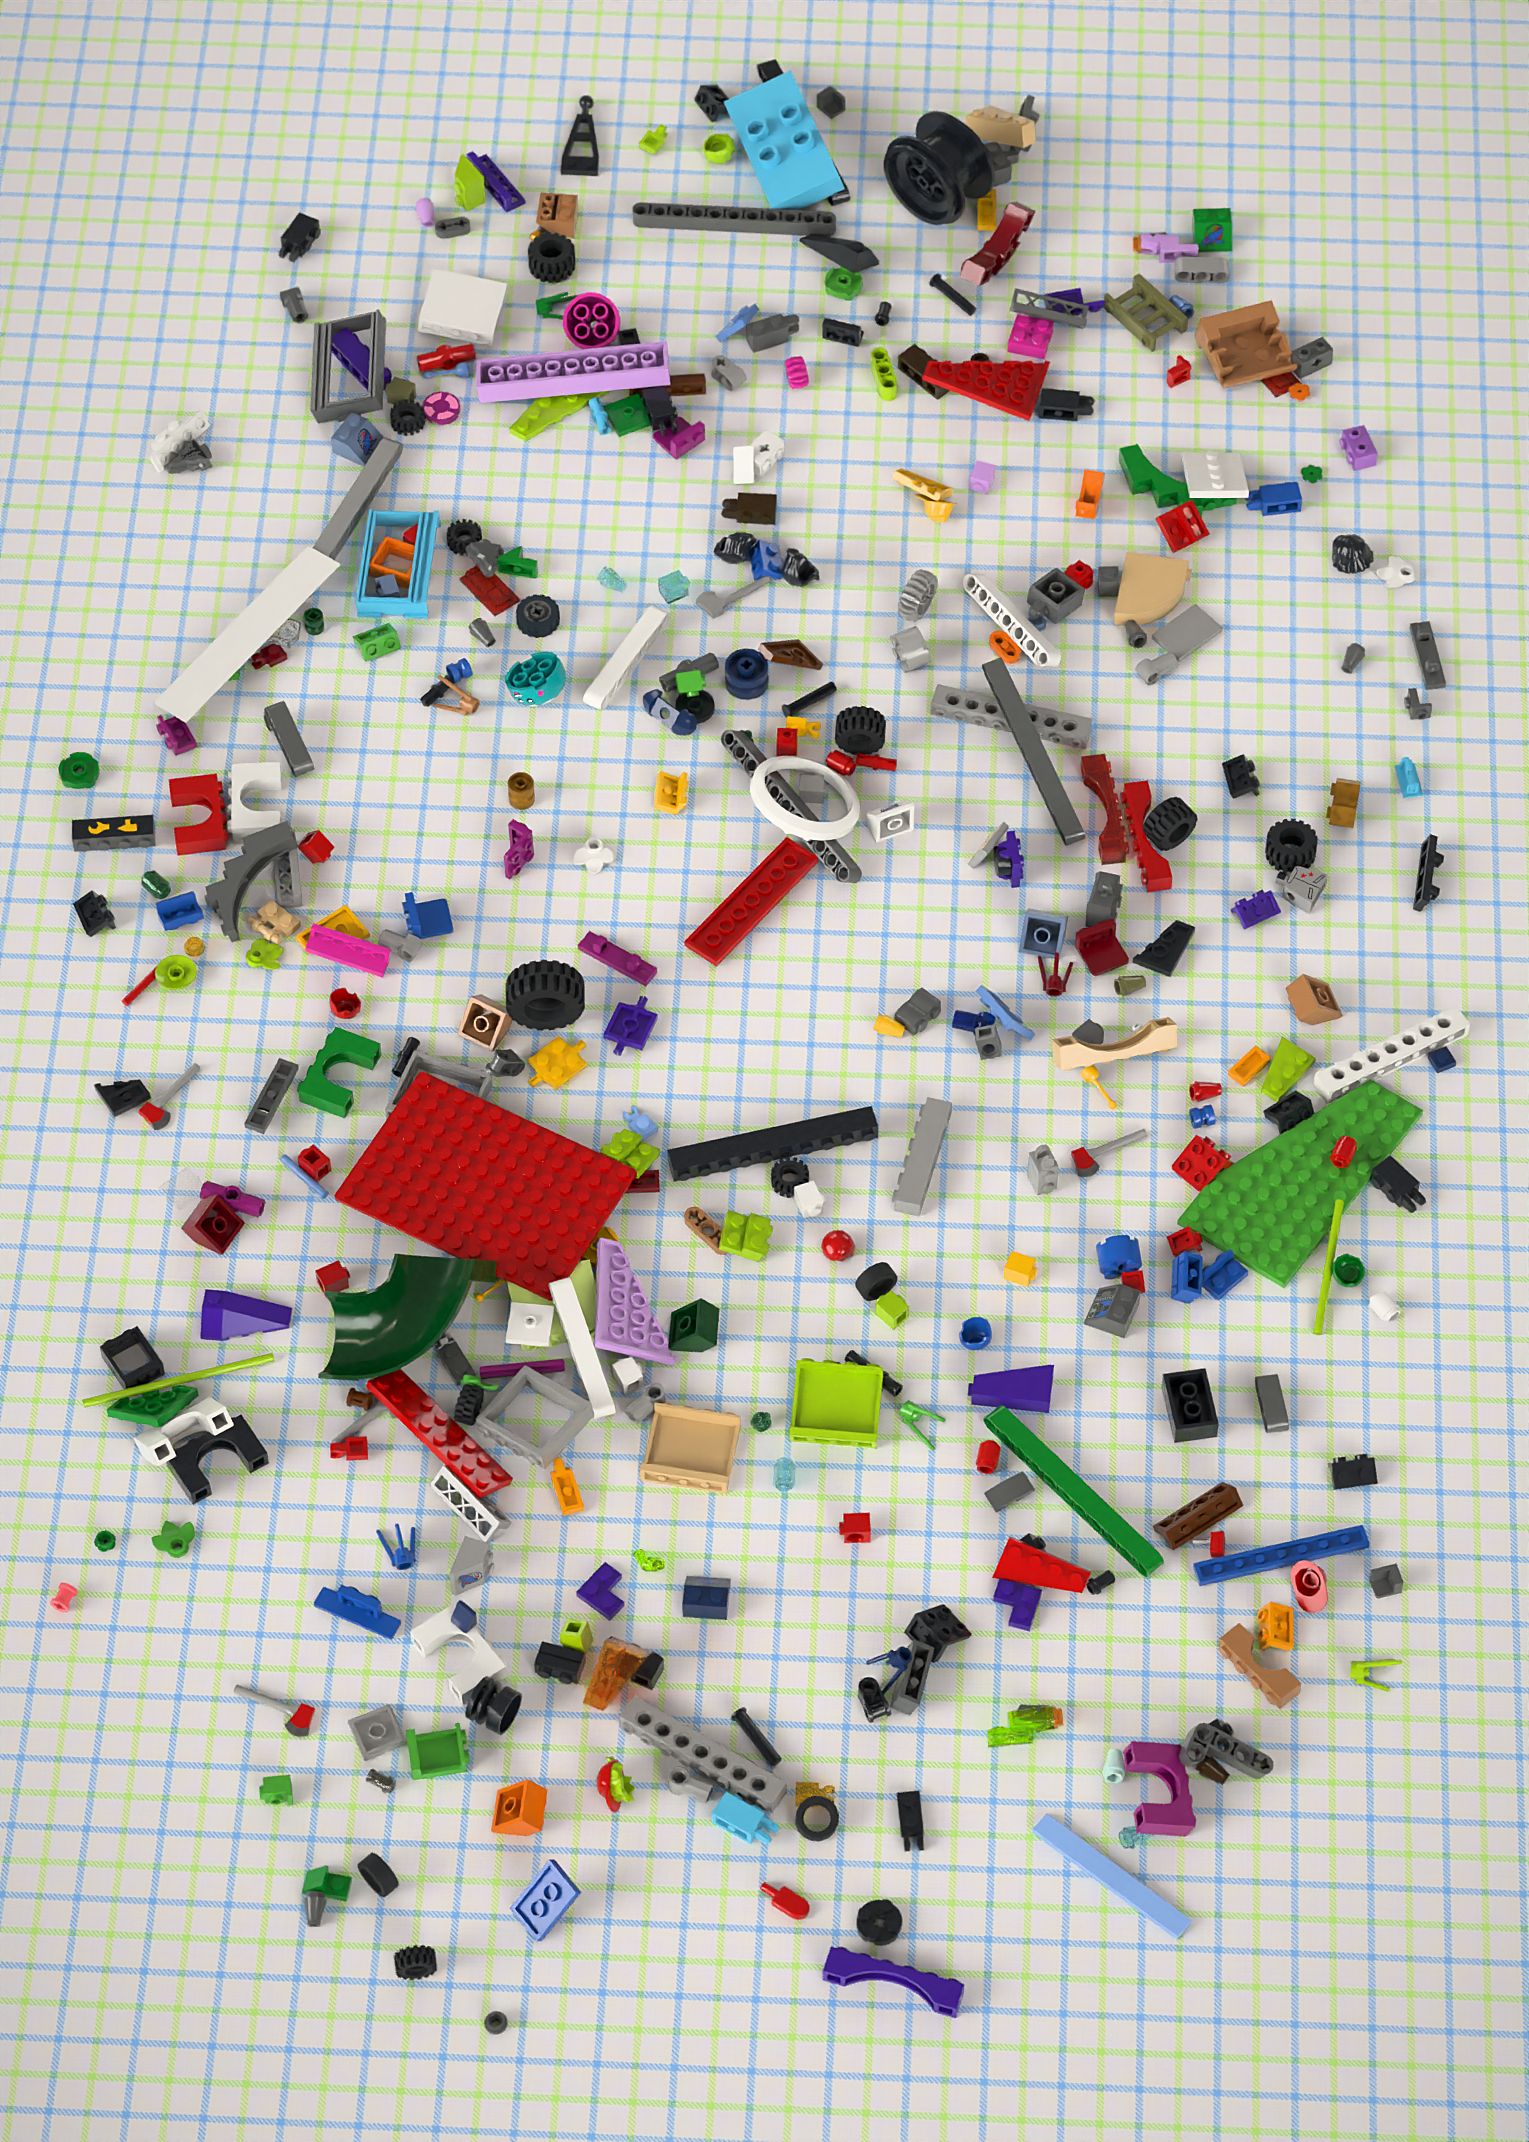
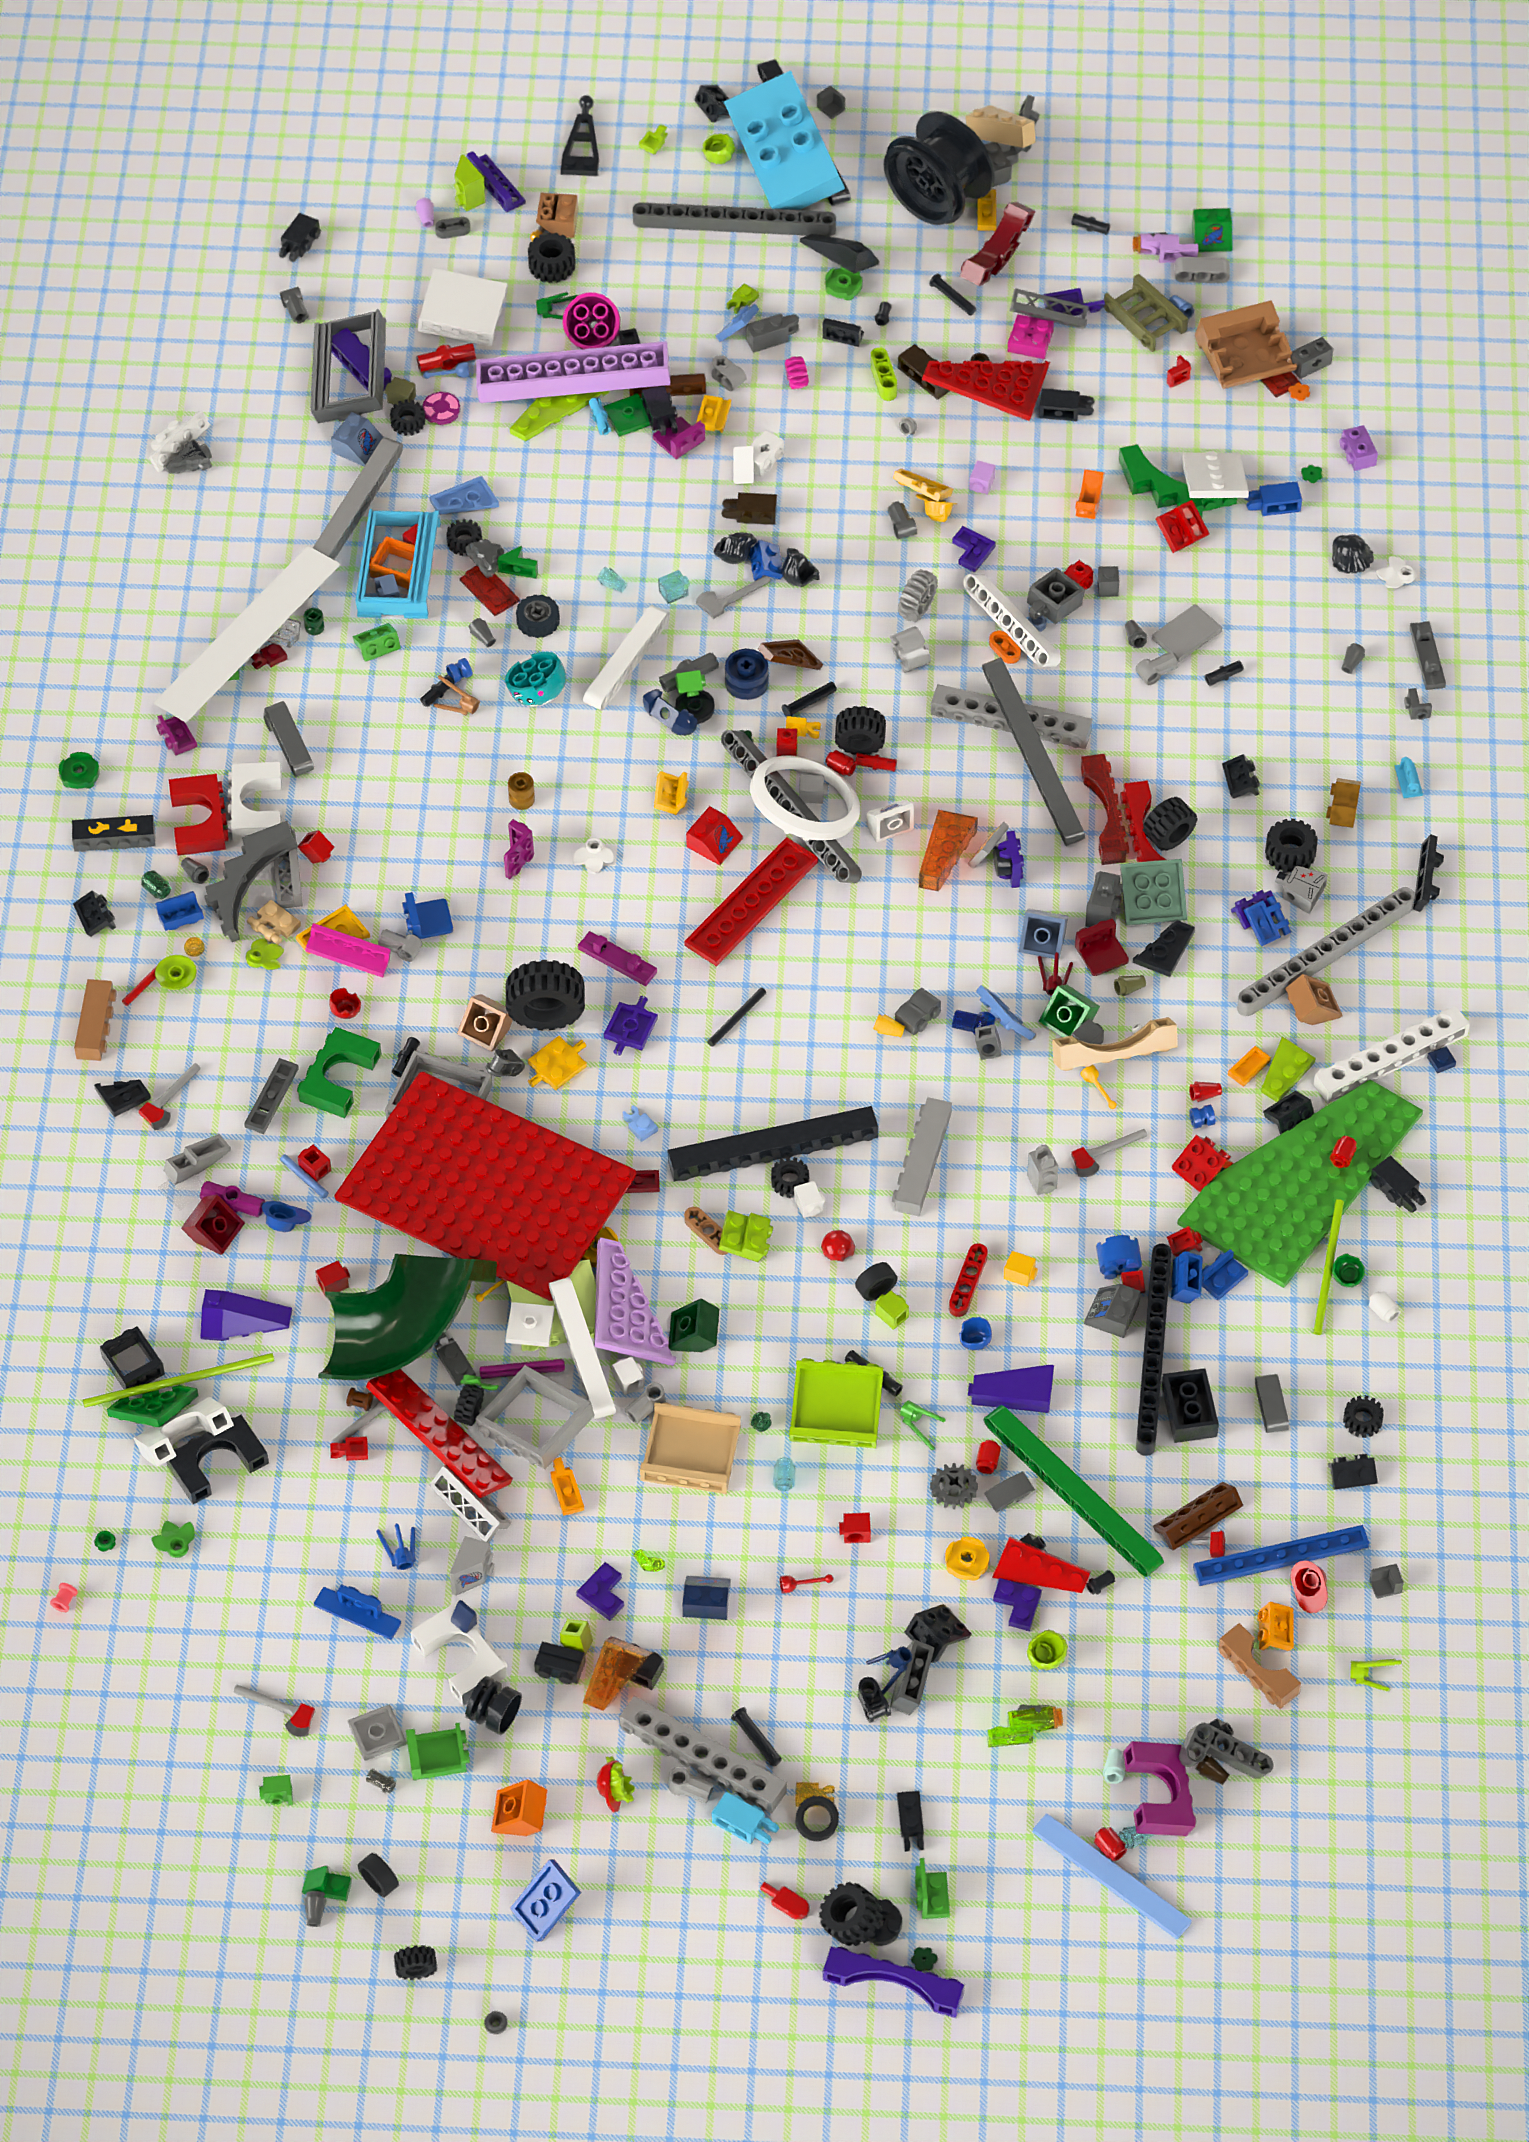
(94, 1020): none -> medium nougat brick
(196, 871): none -> dark grey cone
(196, 1158): none -> light grey slope
(283, 1216): none -> blue piece
(465, 497): none -> medium blue wing
(631, 1151): lime plate -> none
(713, 836): none -> red slope
(714, 413): none -> yellow plate
(736, 1017): none -> black bar
(742, 296): none -> lime plate
(788, 1583): none -> red hinge
(838, 1905): none -> black tyre
(902, 523): none -> dark grey piece
(908, 426): none -> light grey plate
(920, 1954): none -> dark green plant
(931, 1893): none -> bright green bracket
(946, 844): none -> clear orange wedge
(954, 1487): none -> dark grey gear
(966, 1279): none -> red beam
(967, 1570): none -> yellow plate
(976, 546): none -> dark purple plate
(1047, 1650): none -> lime hair
(1067, 1011): none -> green slope
(1090, 224): none -> black pin
(1110, 1843): none -> red brick
(1150, 588): tan brick -> none
(1152, 1357): none -> black beam
(1153, 892): none -> sand green plate
(1224, 673): none -> black axle
(1262, 922): none -> blue plate
(1336, 943): none -> light grey beam
(1361, 1427): none -> black tyre

